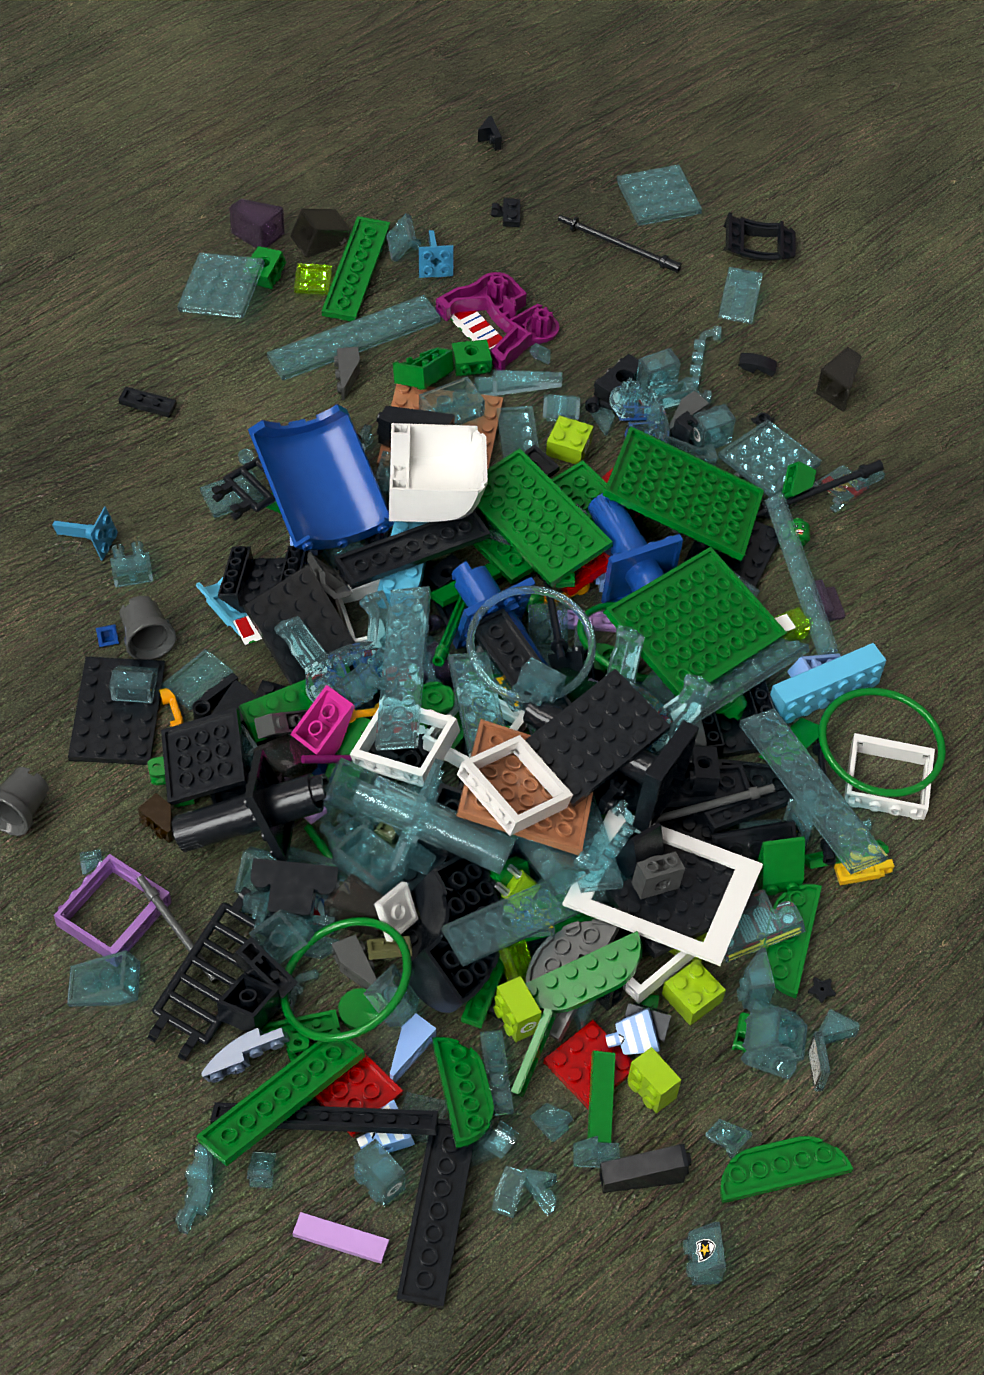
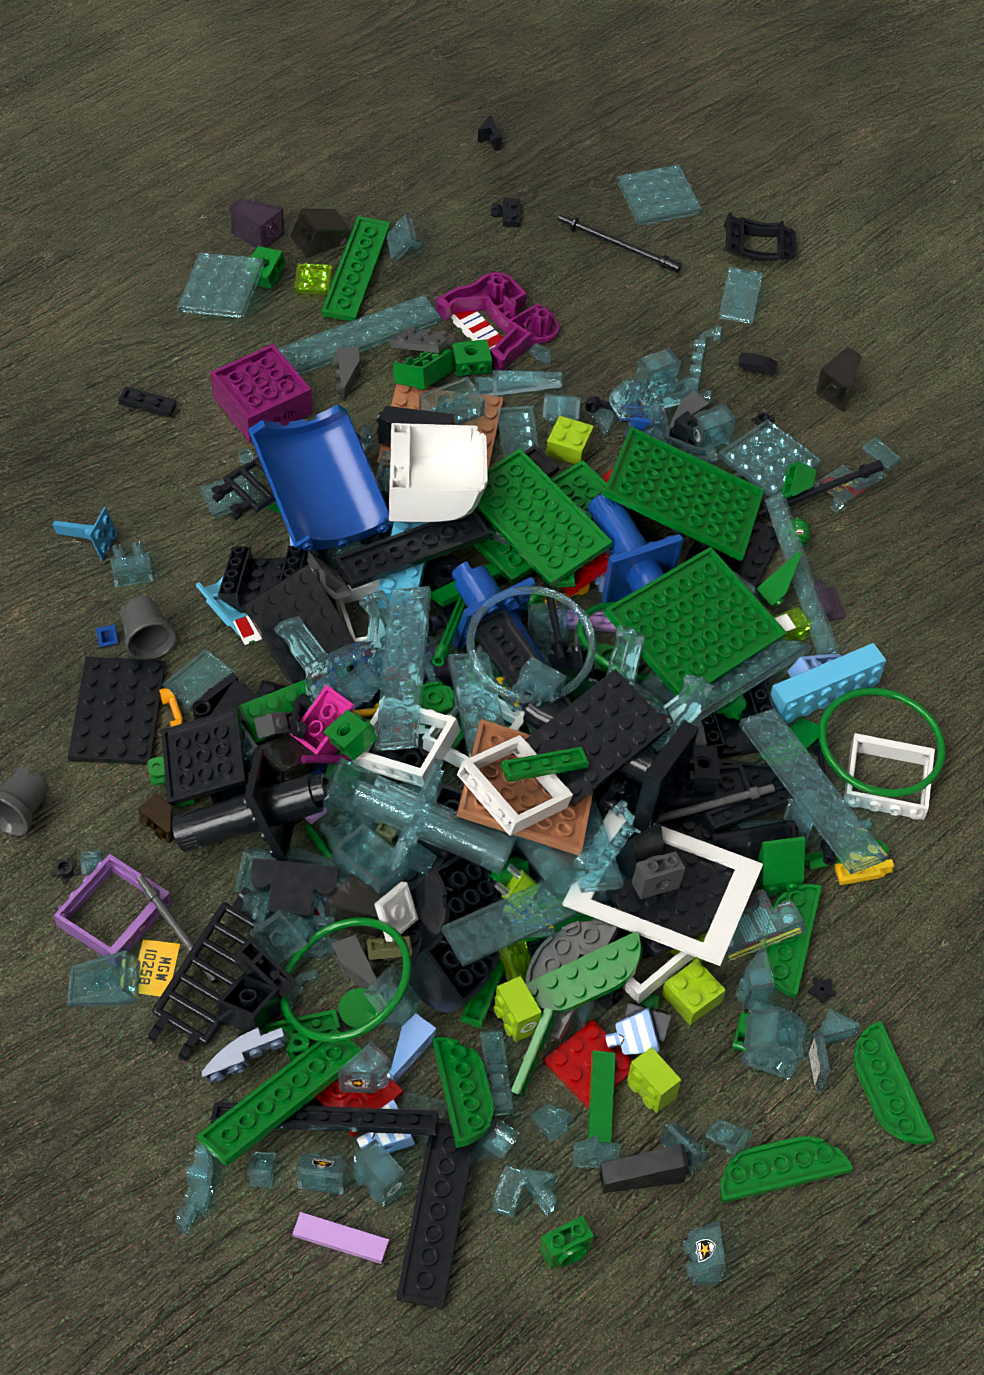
(65, 864): none -> black plate
(133, 683): clear light blue slope -> none
(156, 966): none -> yellow sticker
(261, 389): none -> magenta piece
(298, 727): none -> black bar
(322, 1173): none -> clear light blue slope
(351, 734): none -> green brick
(365, 1071): none -> clear light blue slope
(422, 340): none -> dark grey plate
(435, 260): dark azure piece -> none
(544, 764): none -> green tile
(567, 1243): none -> green brick
(623, 370): black arch -> none
(640, 423): none -> blue slope
(676, 1134): none -> clear light blue slope
(777, 584): none -> green slope
(880, 451): none -> clear light blue tile
(889, 1087): none -> green plate

